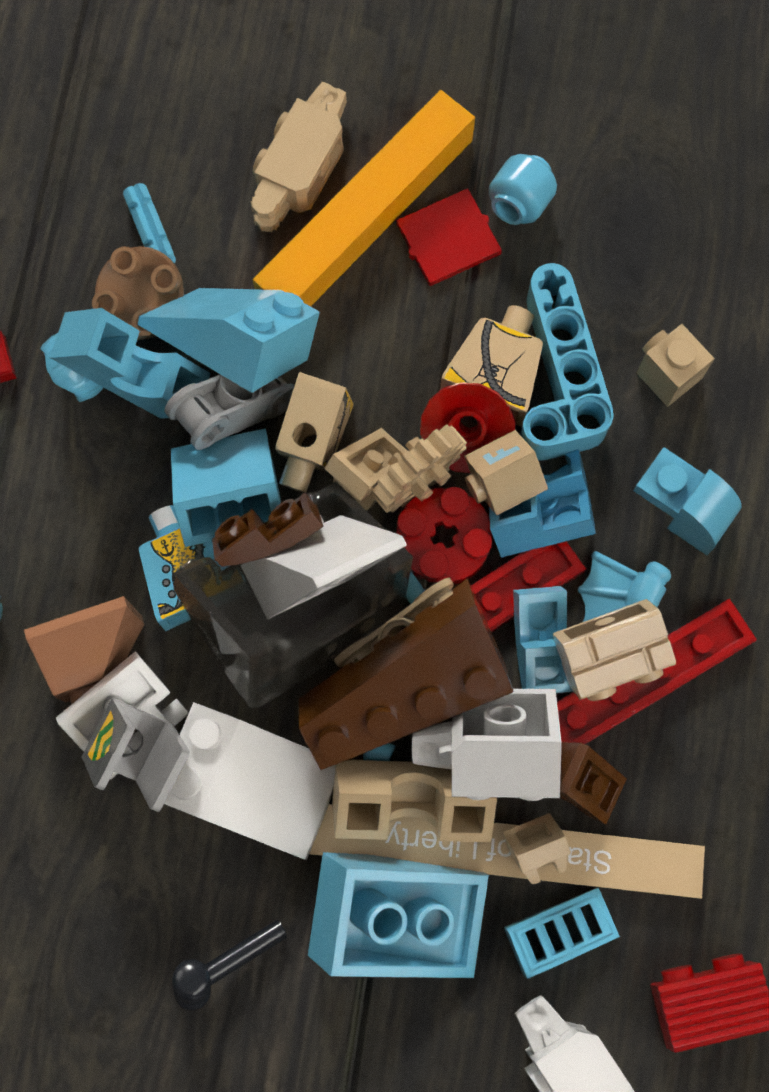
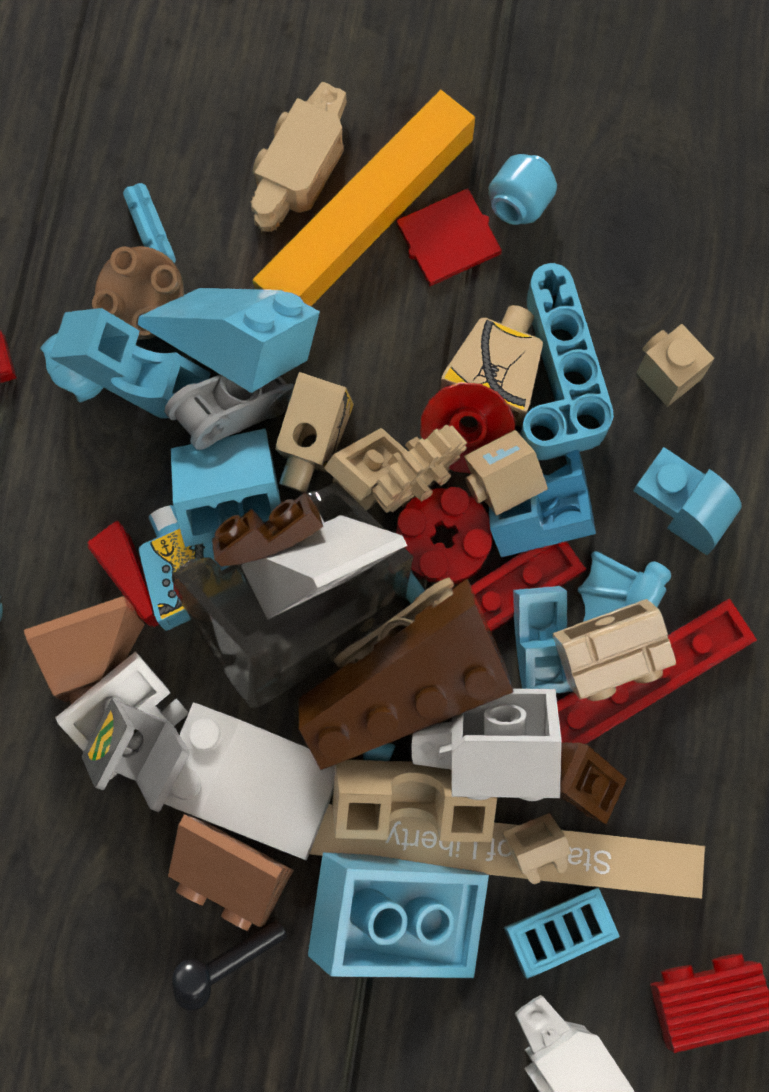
(120, 560): none -> red slope
(227, 872): none -> nougat slope

